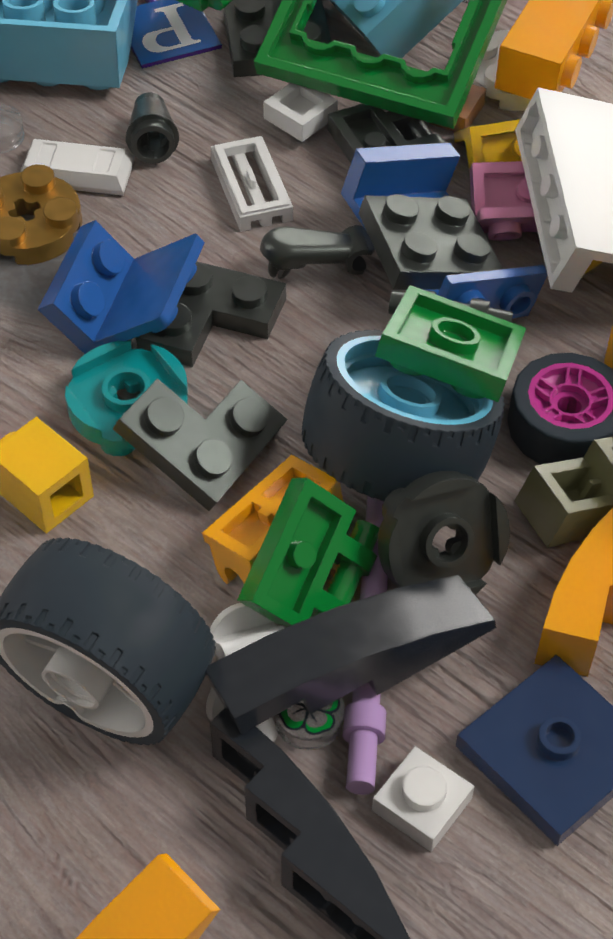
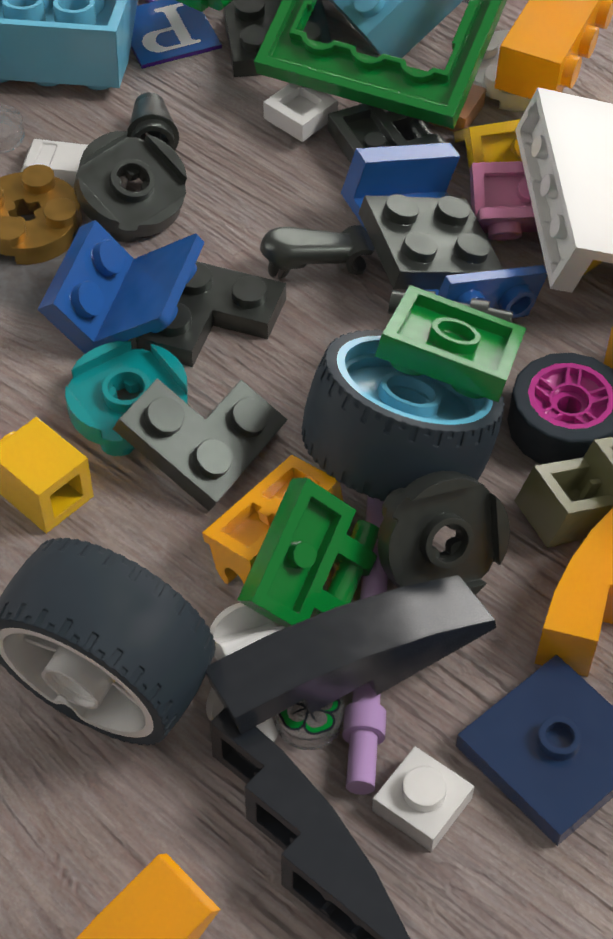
(125, 212): none -> pearl dark grey plate
(259, 209): white tile -> none

